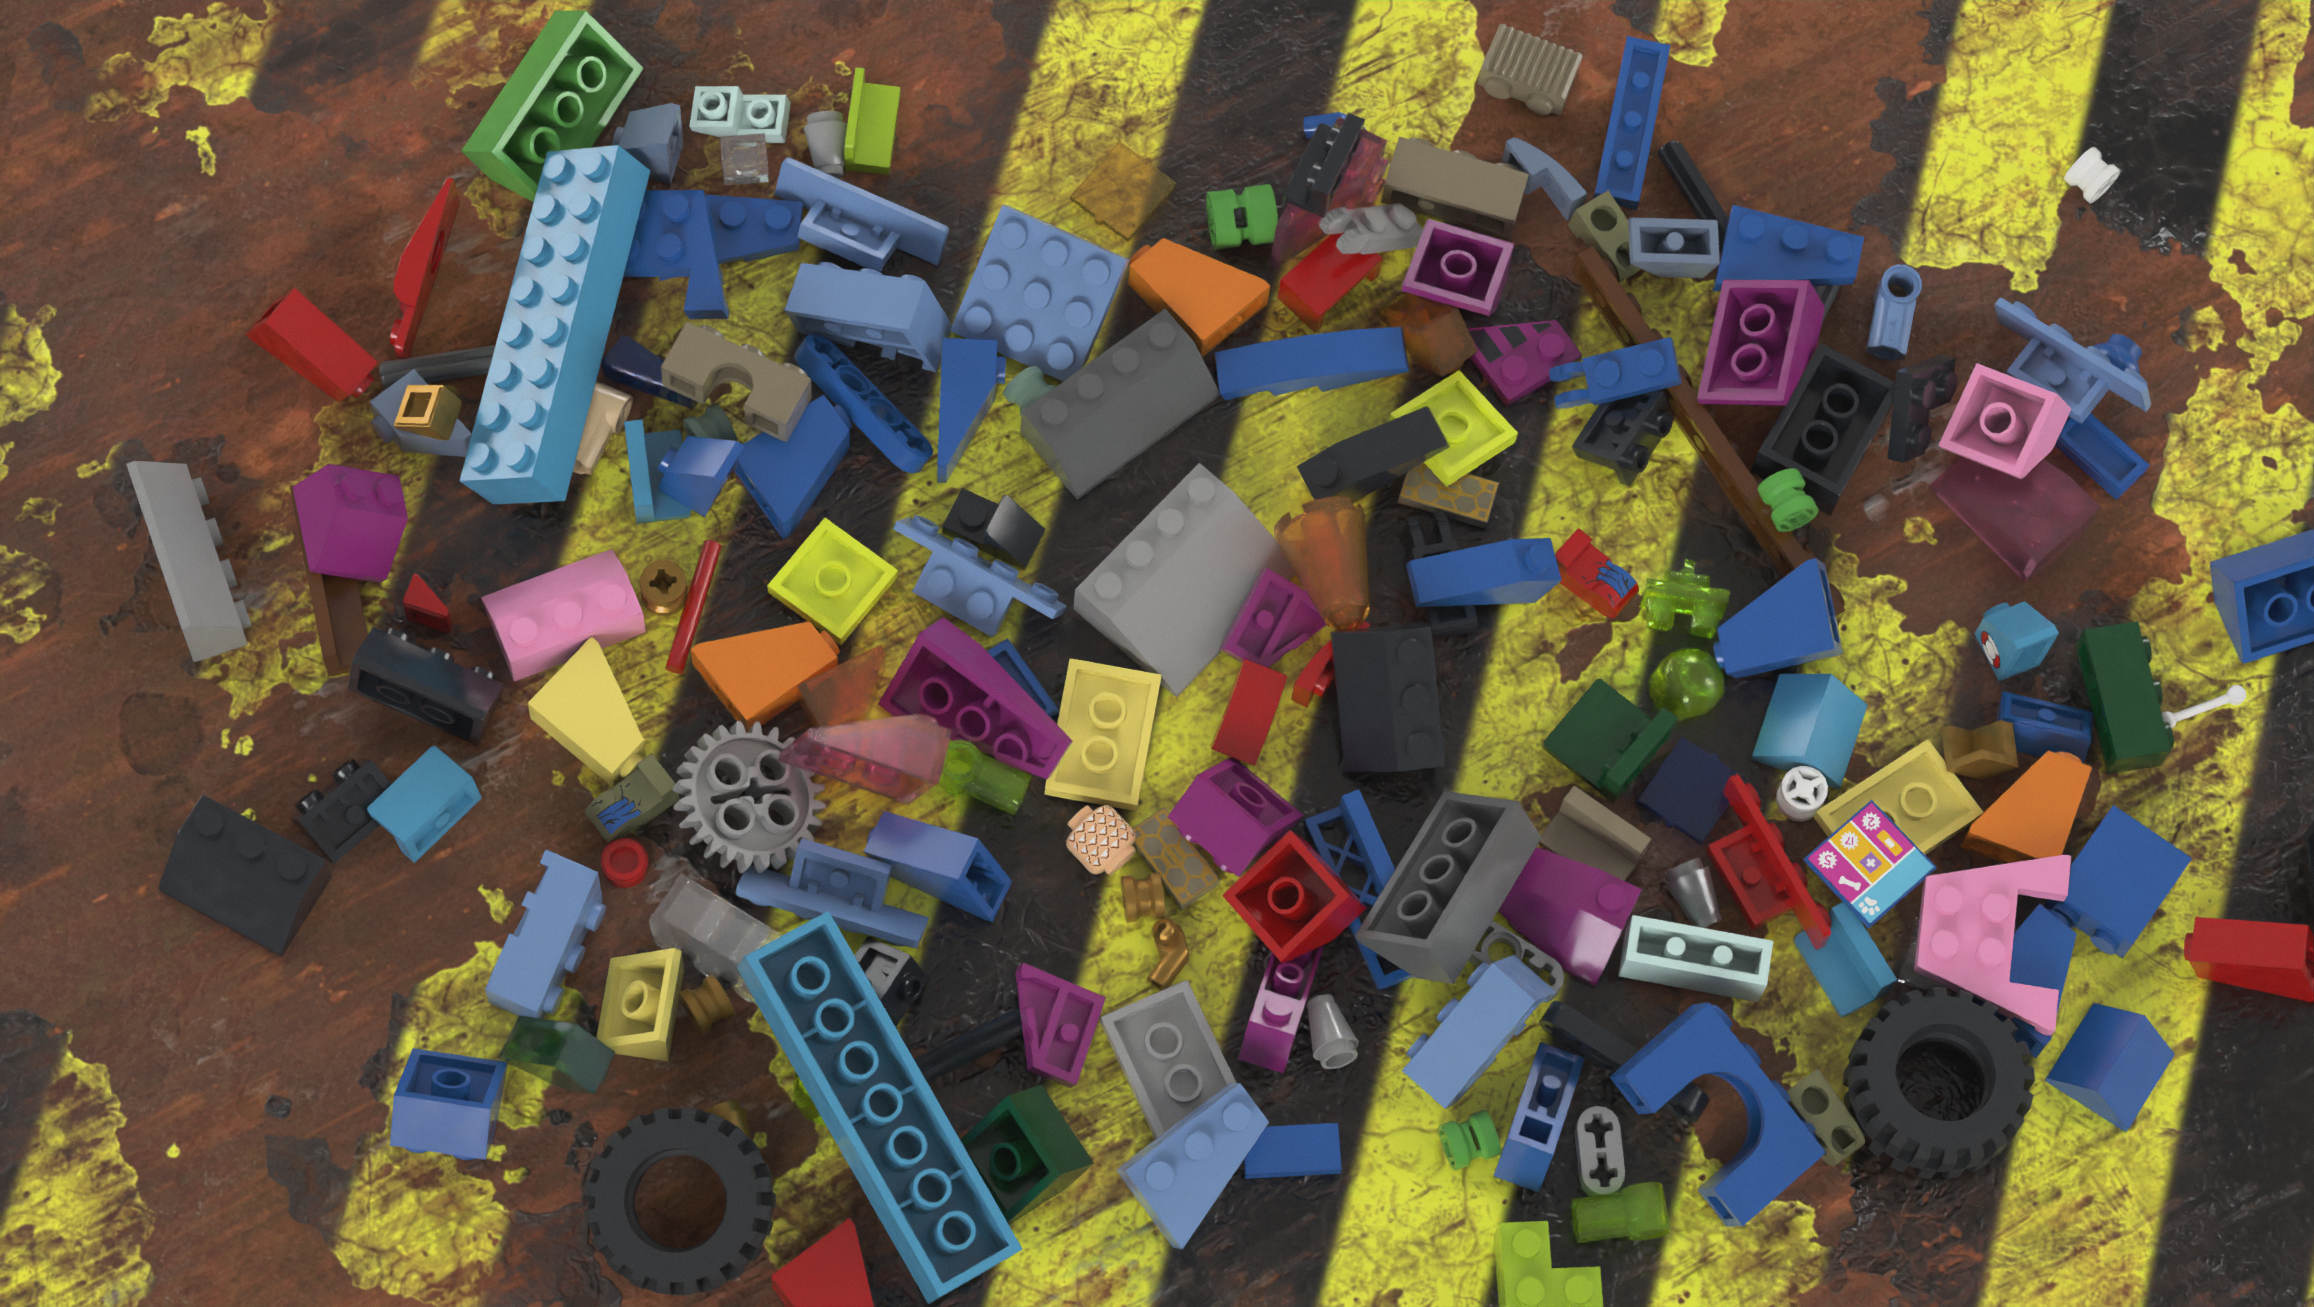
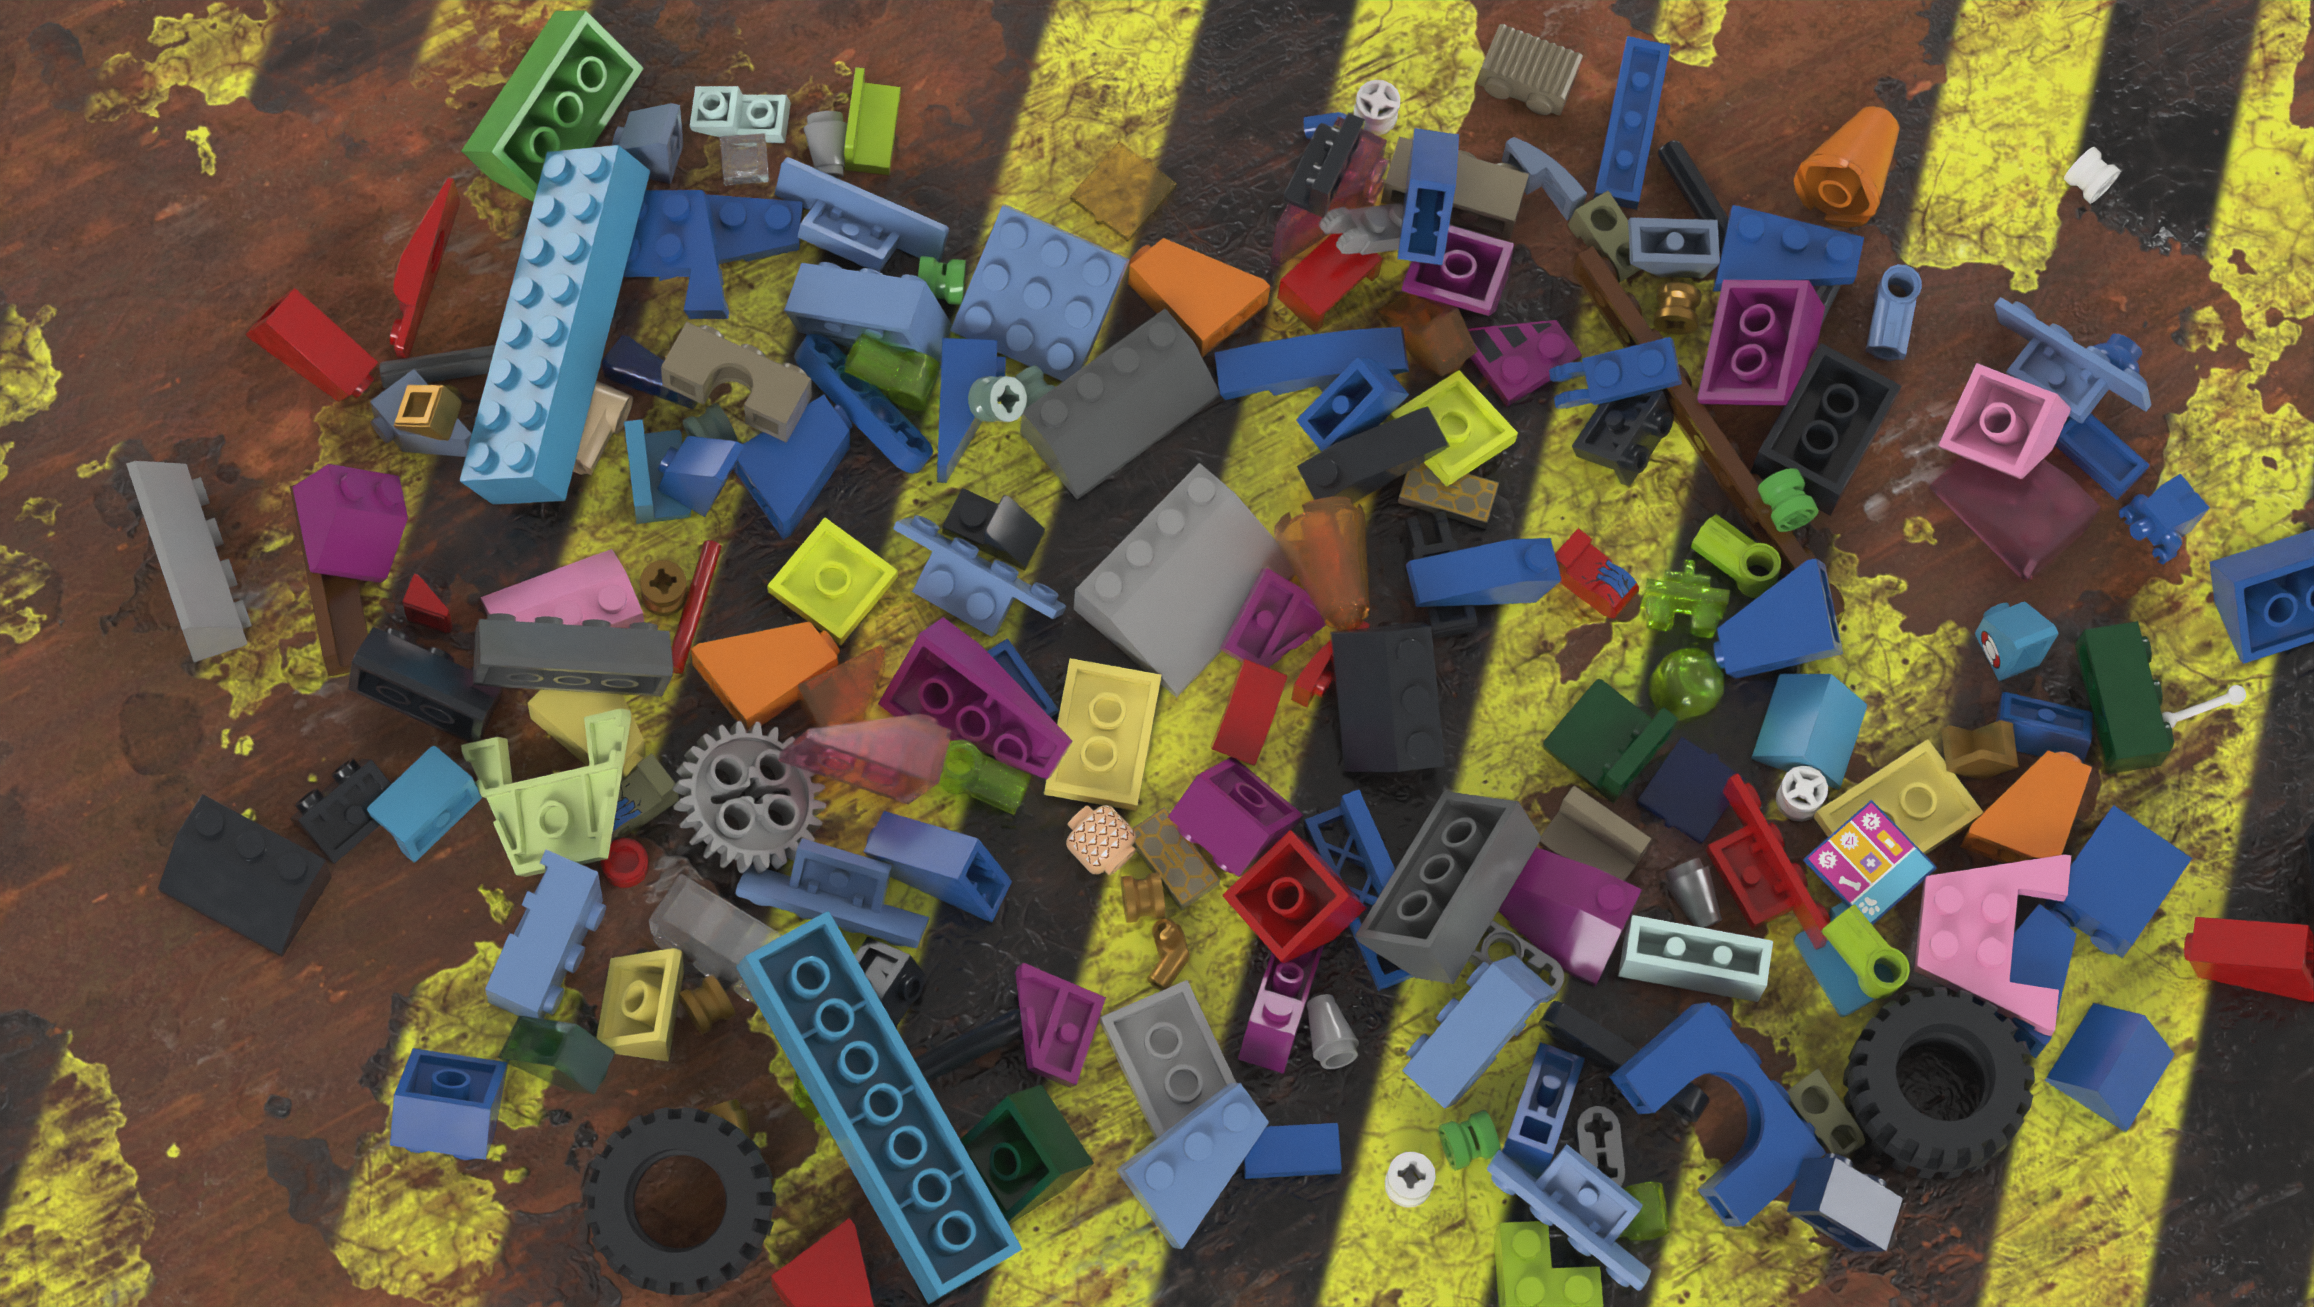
(560, 811): none -> yellowish green wing
(572, 656): none -> dark grey slope
(905, 375): none -> clear neon green piece
(944, 279): none -> bright green wheel
(989, 390): none -> sand green wheel
(1257, 214): bright green wheel -> none
(1352, 403): none -> blue brick
(1378, 96): none -> white wheel
(1408, 1190): none -> white wheel
(1428, 196): none -> blue slope
(1581, 1204): none -> medium blue bracket
(1677, 308): none -> pearl gold wheel
(1735, 553): none -> lime piece
(1845, 1203): none -> brick
(1850, 169): none -> orange cone
(1862, 948): none -> lime piece
(1915, 394): black plate -> none
(2165, 516): none -> blue piece

